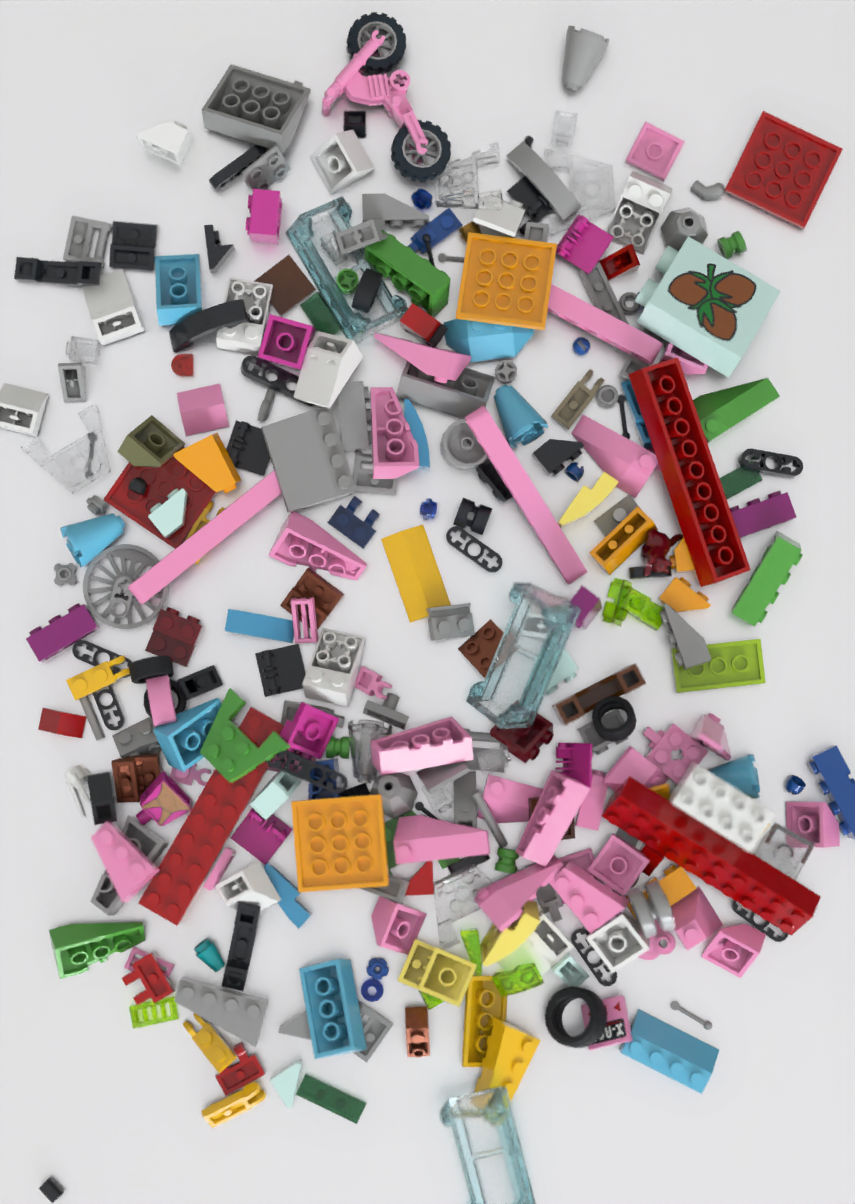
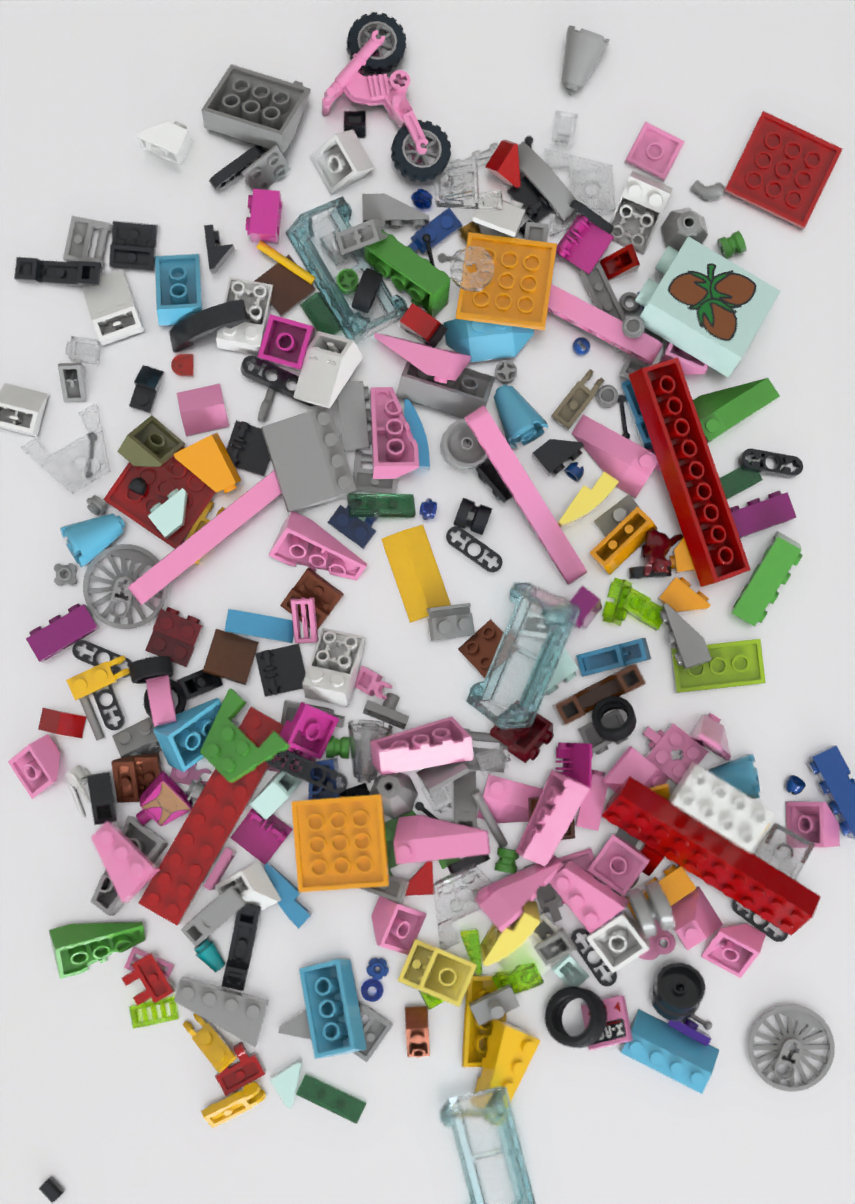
(37, 765): none -> bright pink slope
(146, 389): none -> black slope
(195, 790): none -> light grey plate
(213, 916): none -> light grey slope
(230, 656): none -> reddish brown tile
(286, 262): none -> yellow bar
(381, 505): none -> clear green tile
(472, 281): none -> clear plate
(494, 1004): none -> light grey tile
(505, 163): none -> red slope
(555, 947): none -> light grey slope
(592, 216): none -> black tile
(613, 657): none -> dark azure slope
(633, 327): none -> light grey plate
(678, 992): none -> black wheel
(690, 1029): none -> dark purple plate
(792, 1058): none -> light grey piece

